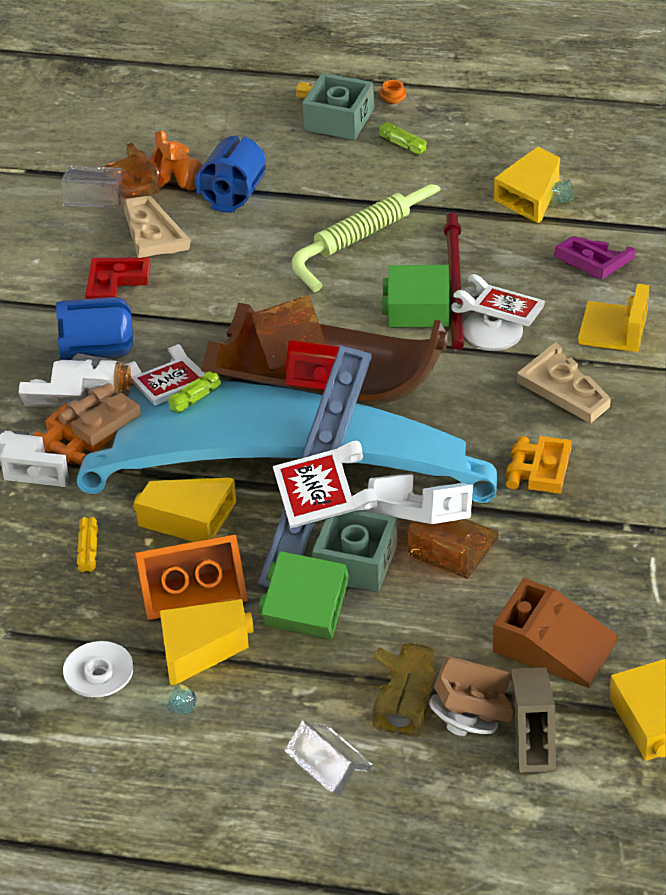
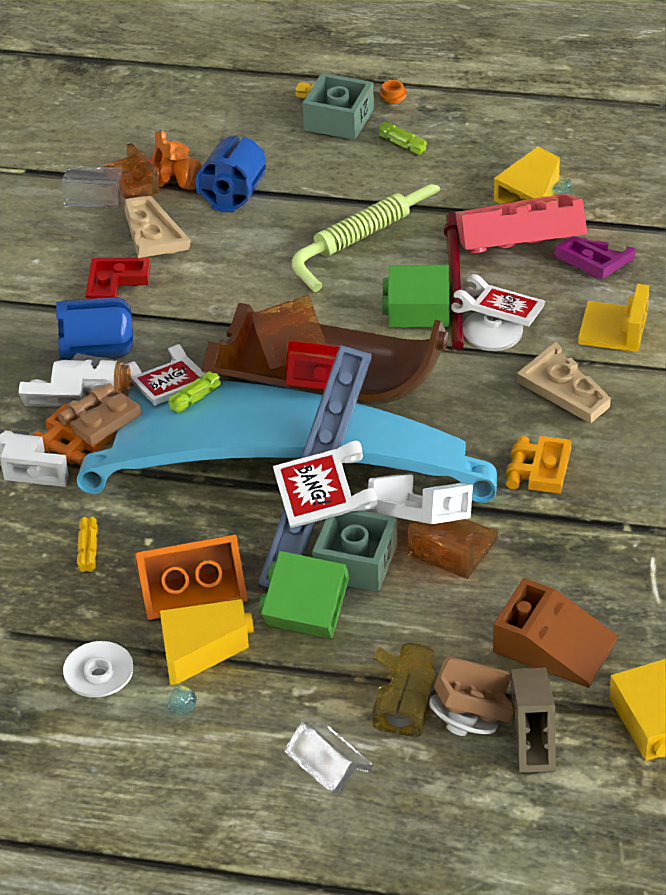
(186, 507): yellow slope -> none
(521, 222): none -> coral wedge

